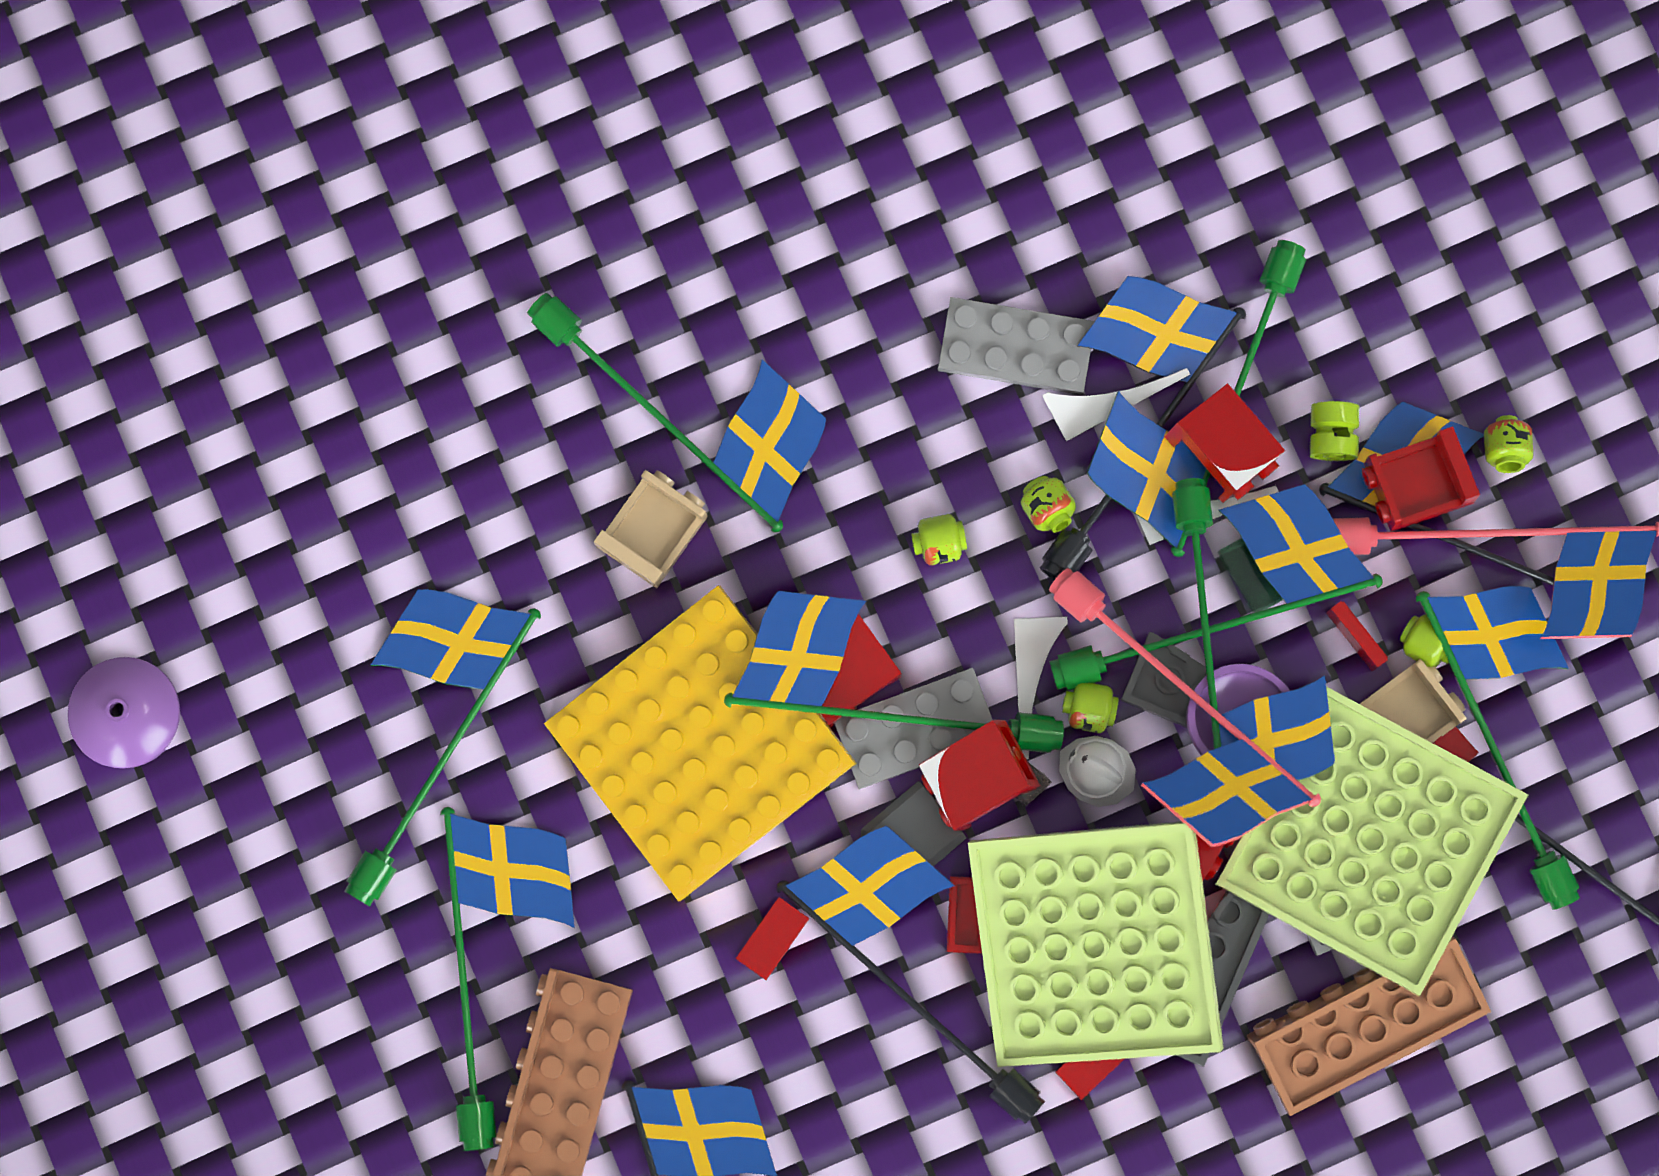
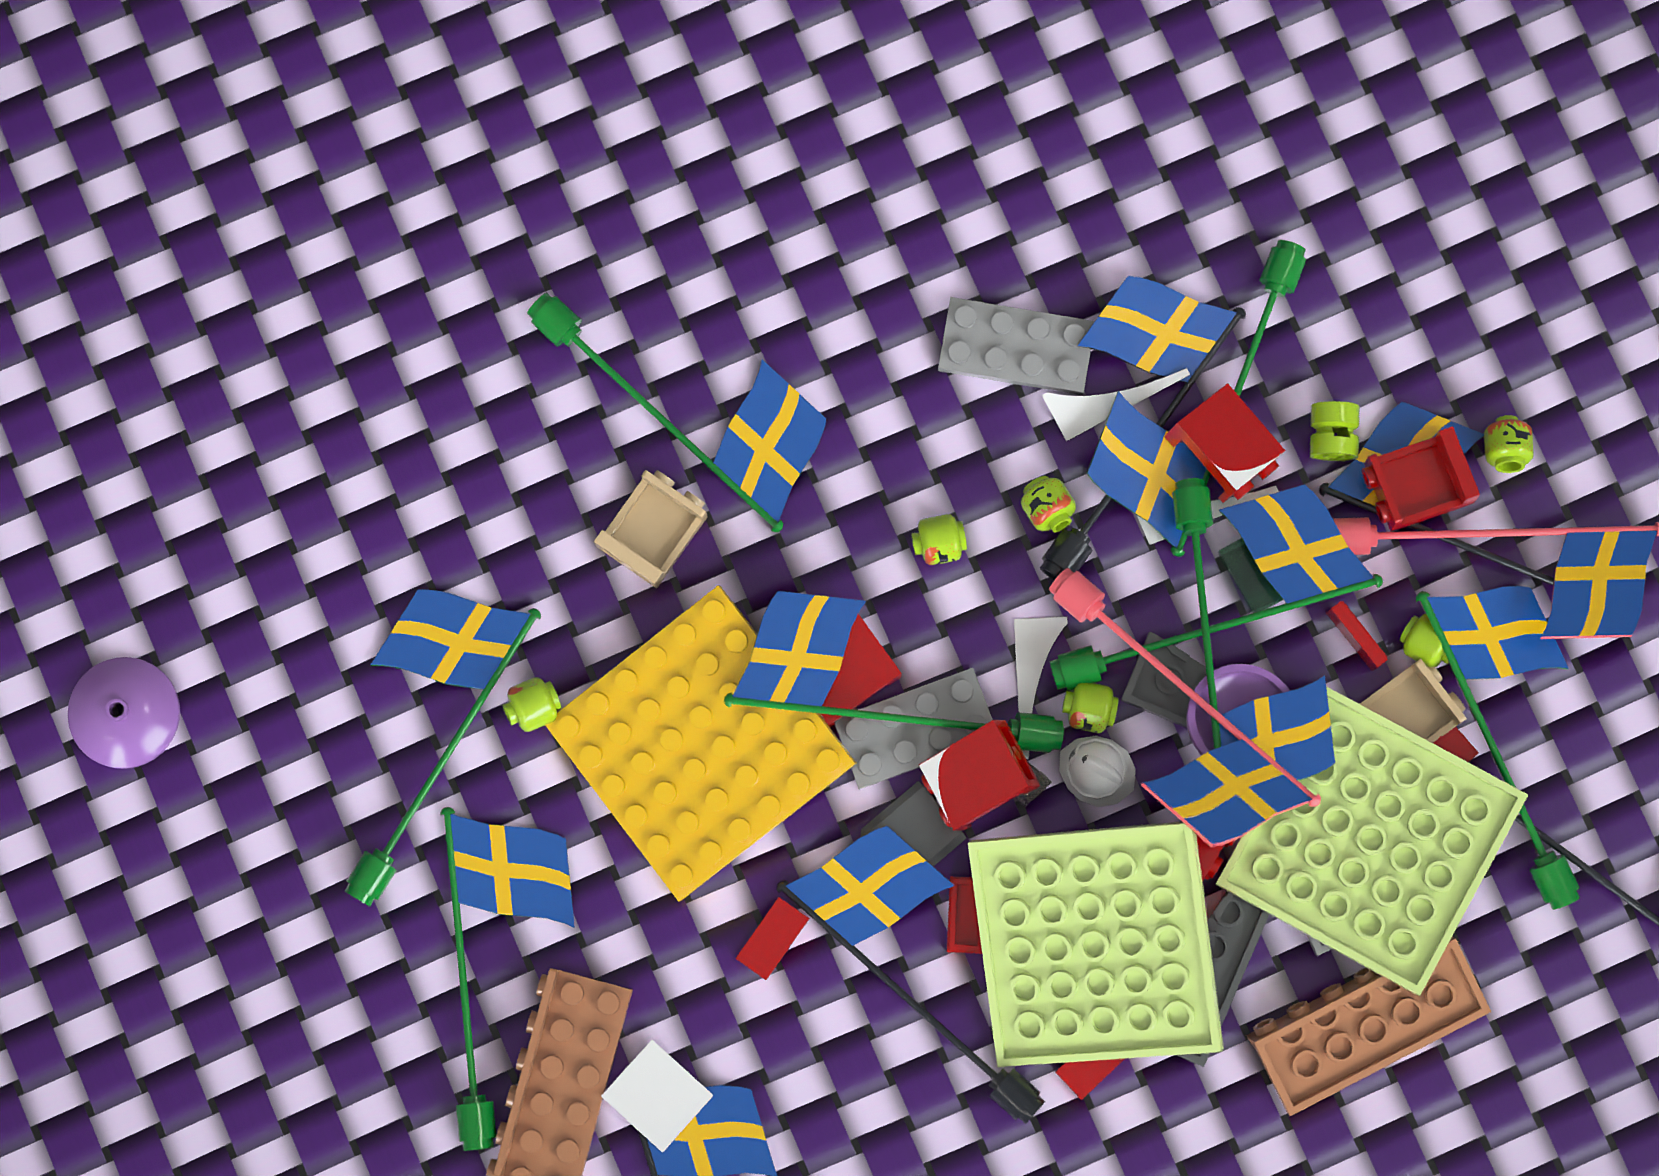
(532, 704): none -> lime head
(657, 1095): none -> white sticker

